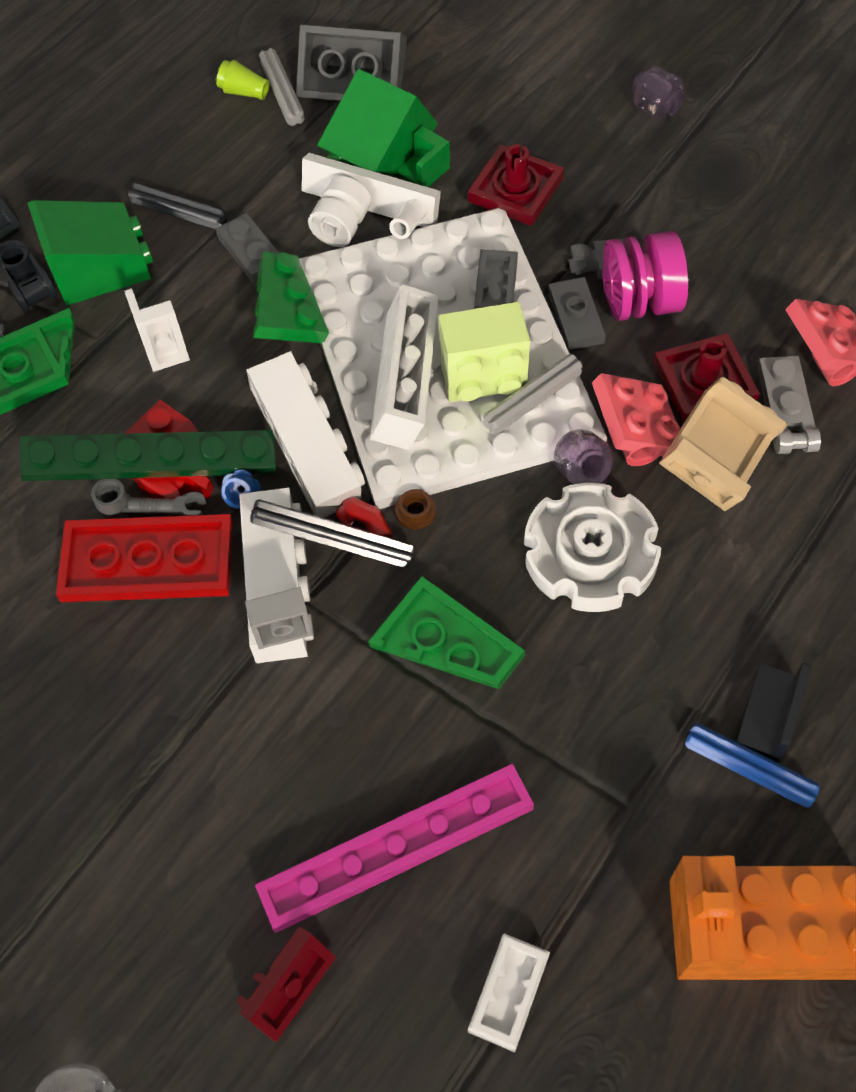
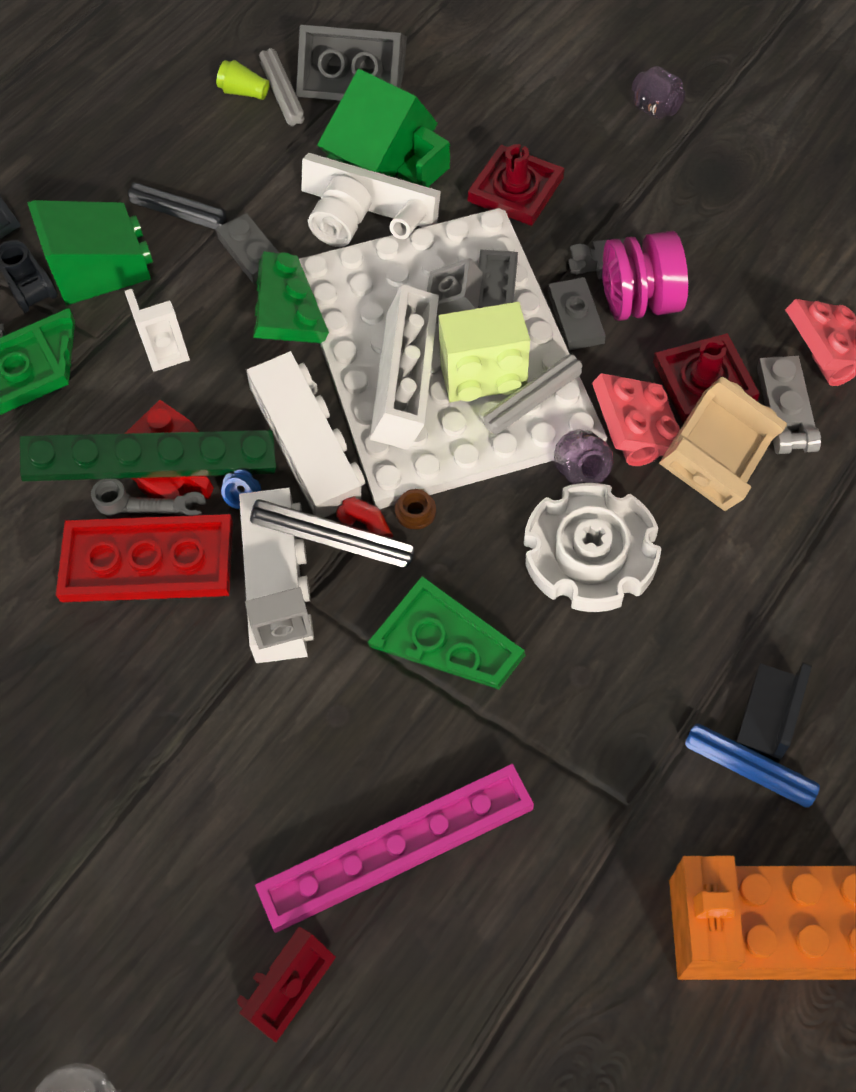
(457, 287): none -> light grey piece
(508, 992): white plate -> none

